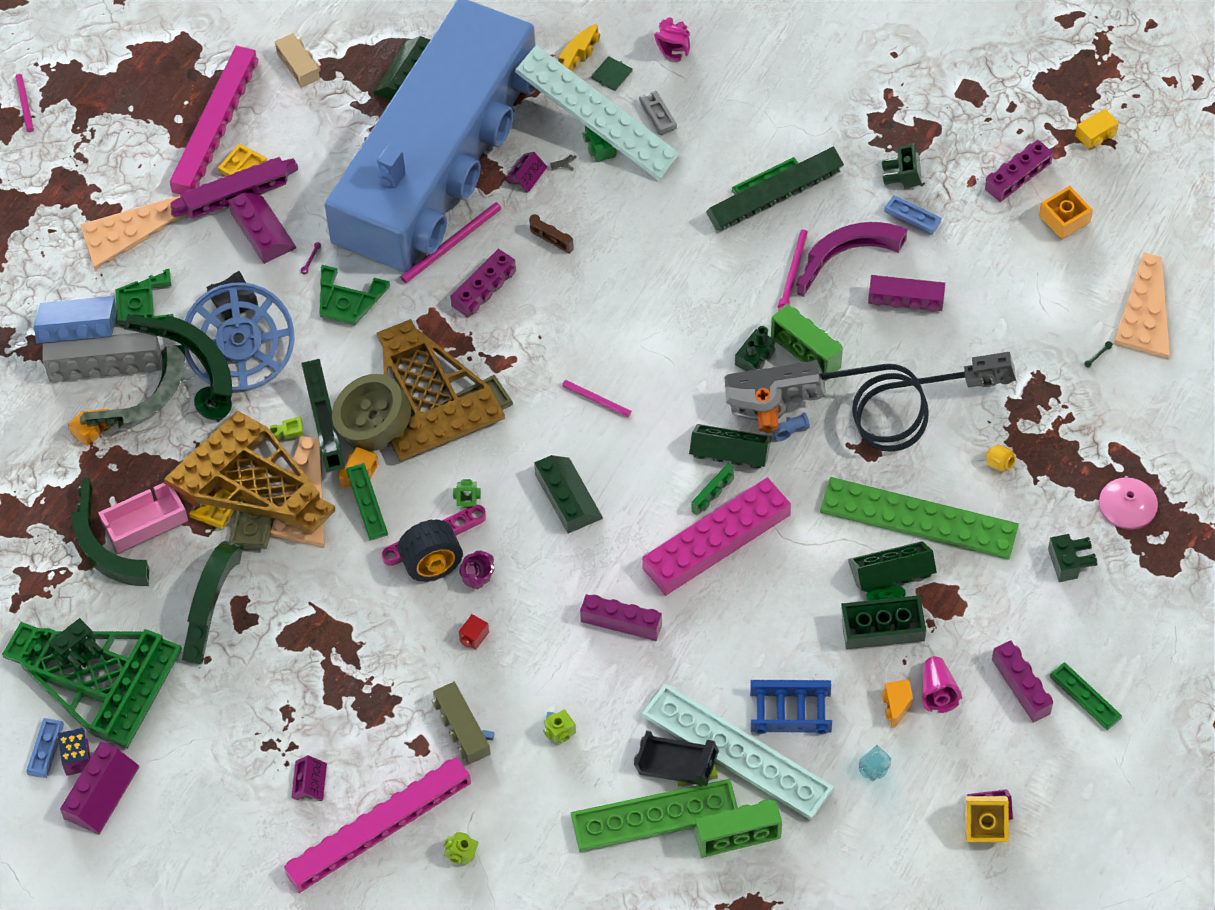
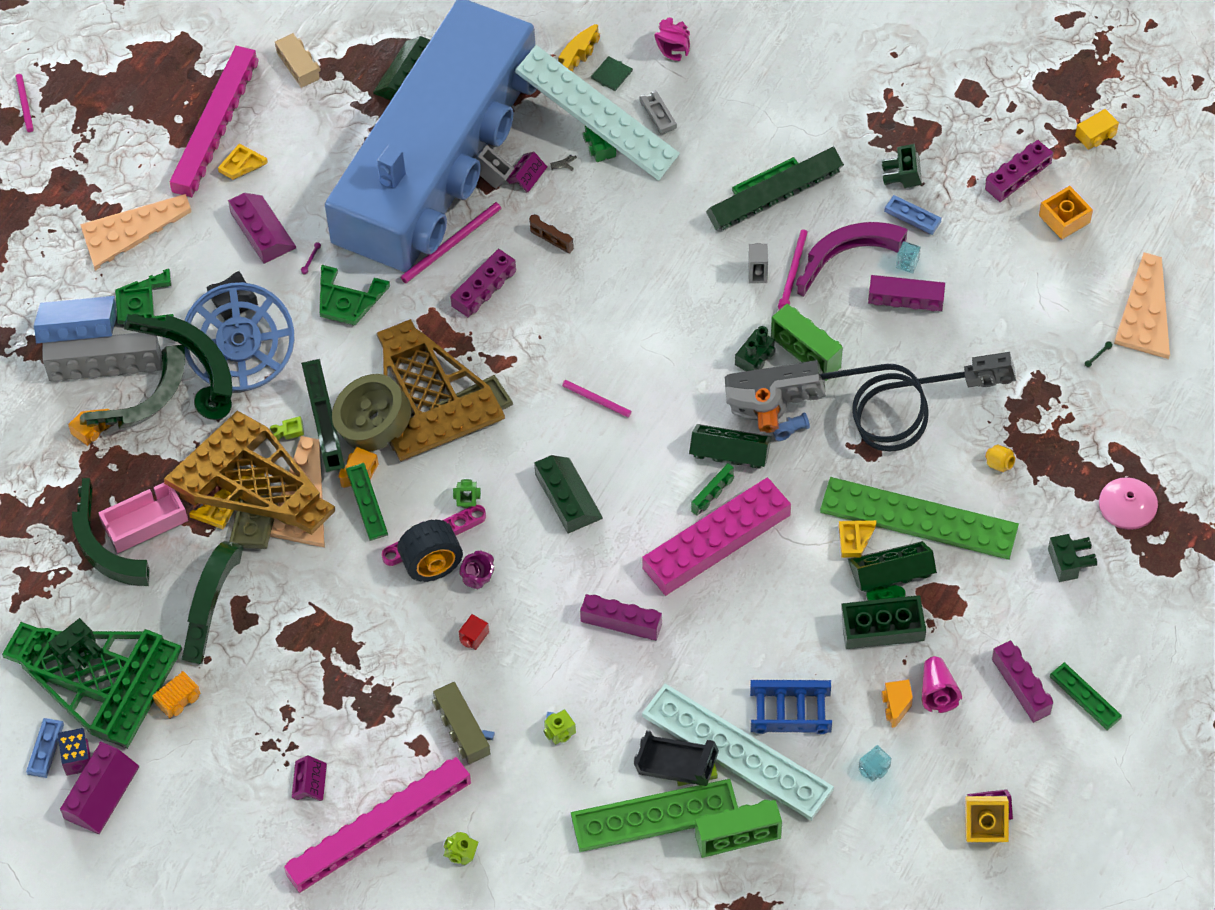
(176, 695): none -> light orange brick
(216, 194): magenta hinge -> none
(493, 167): none -> light grey brick
(758, 263): none -> light grey brick
(855, 537): none -> yellow wing
(908, 257): none -> clear light blue brick

